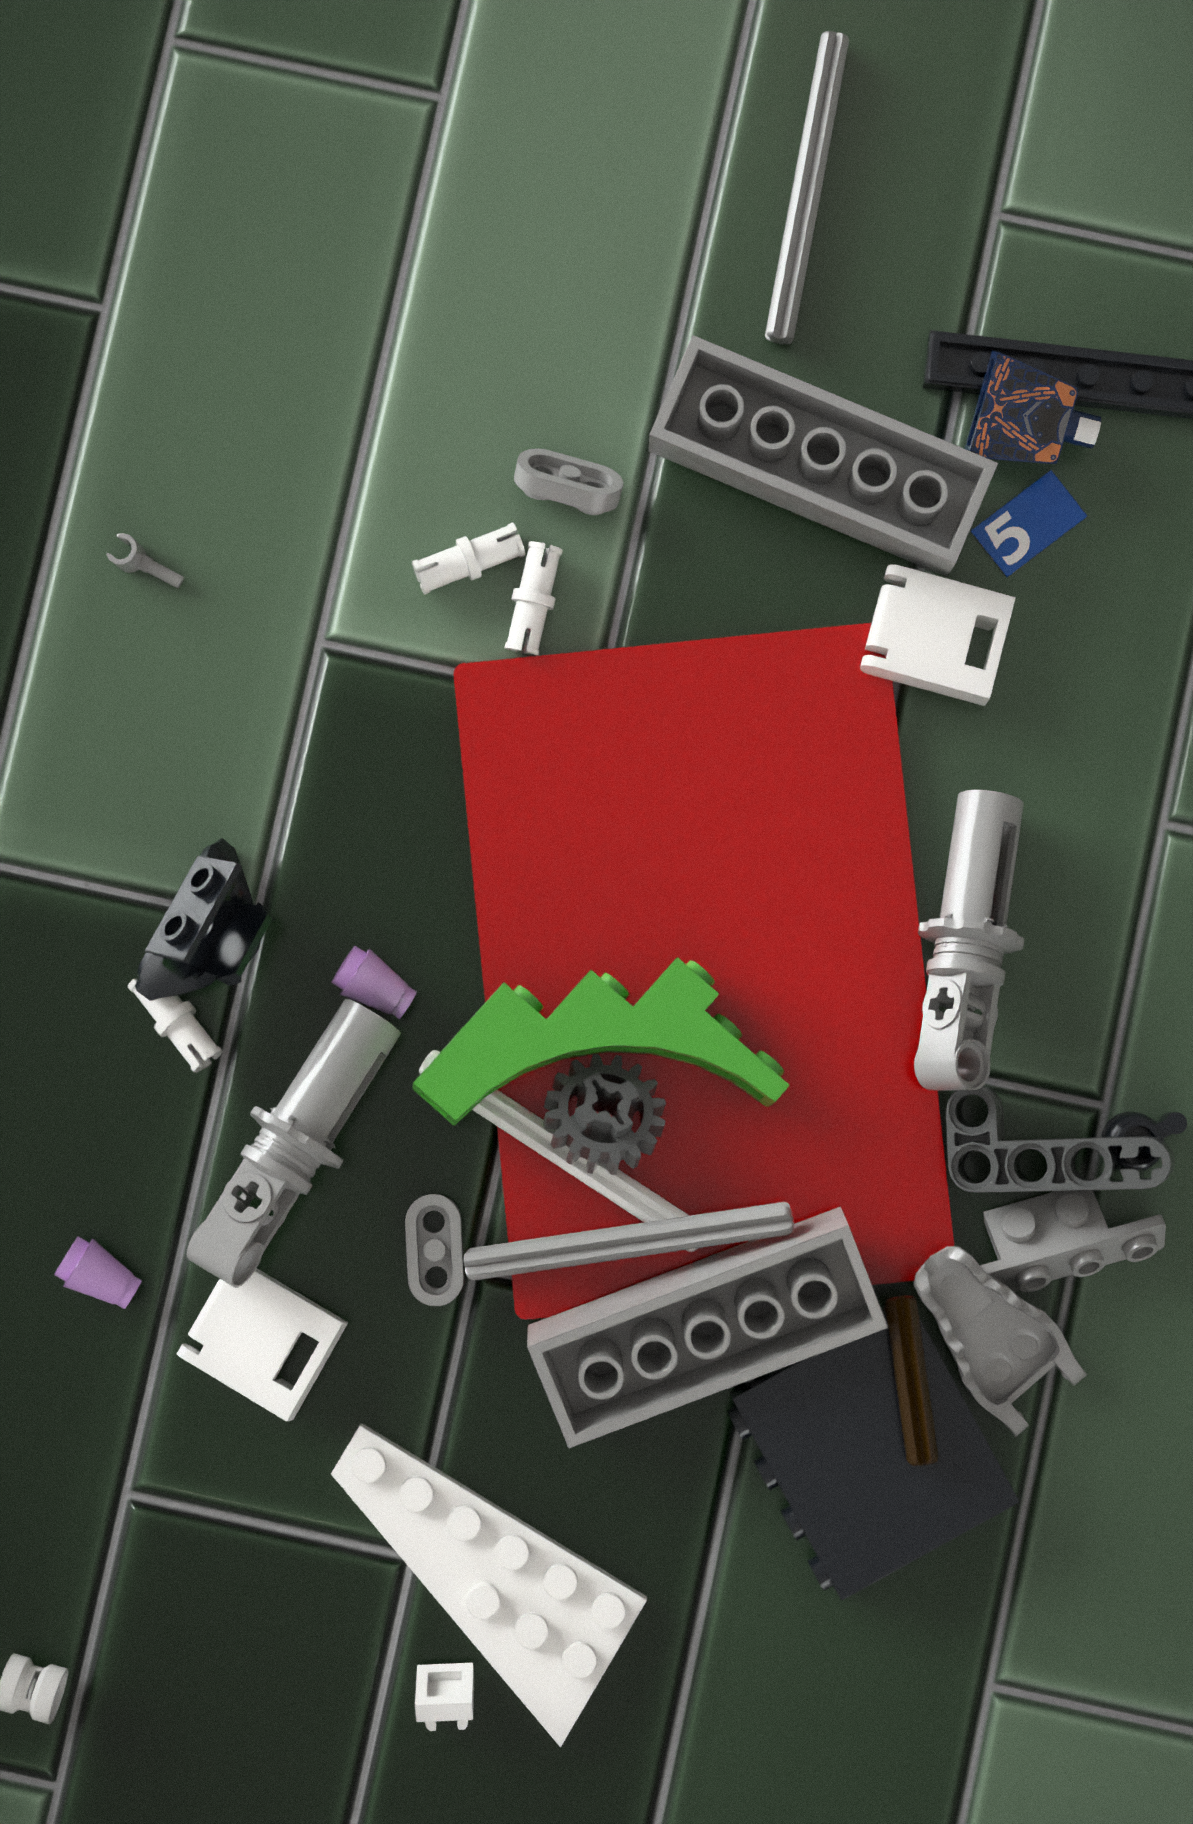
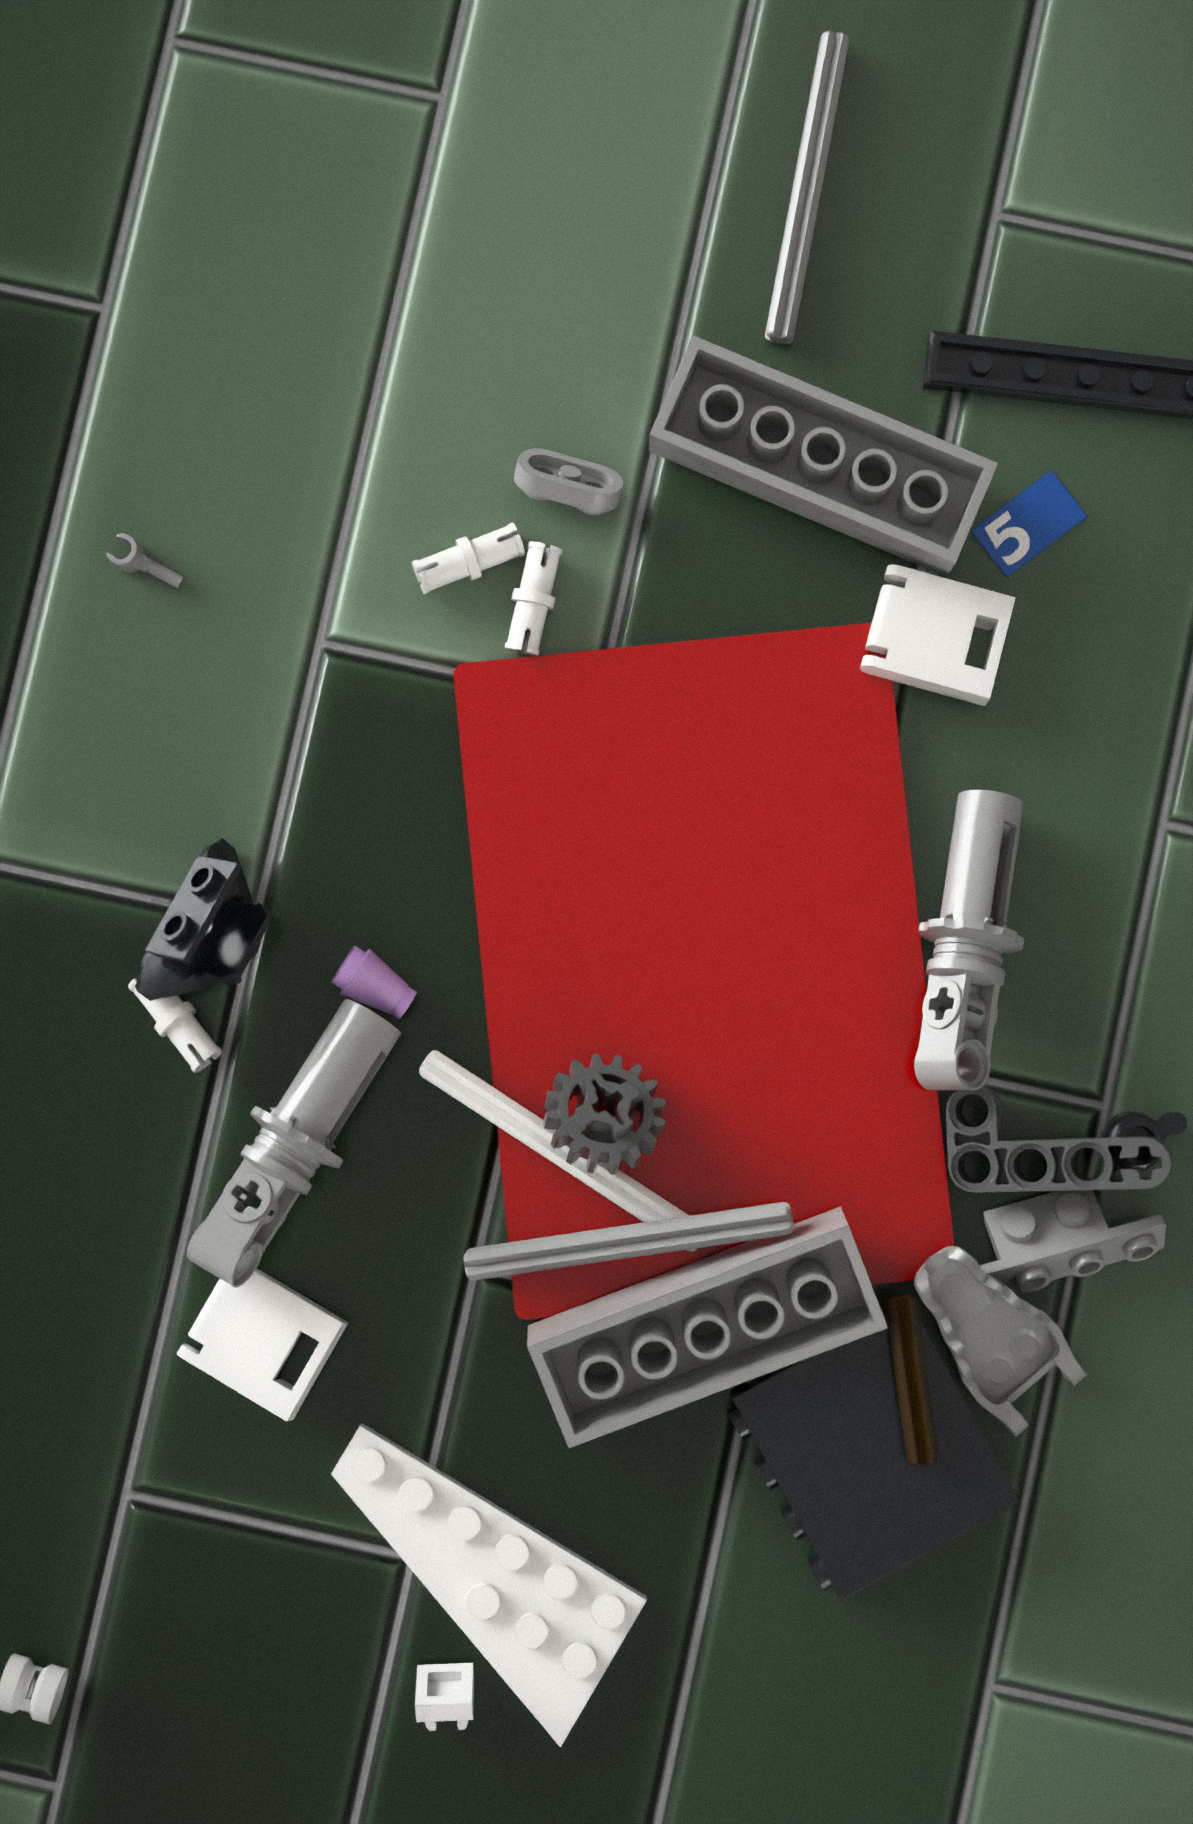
(97, 1273): lavender cone -> none
(432, 1249): light grey plate -> none
(668, 1021): bright green arch -> none
(1027, 415): torso -> none

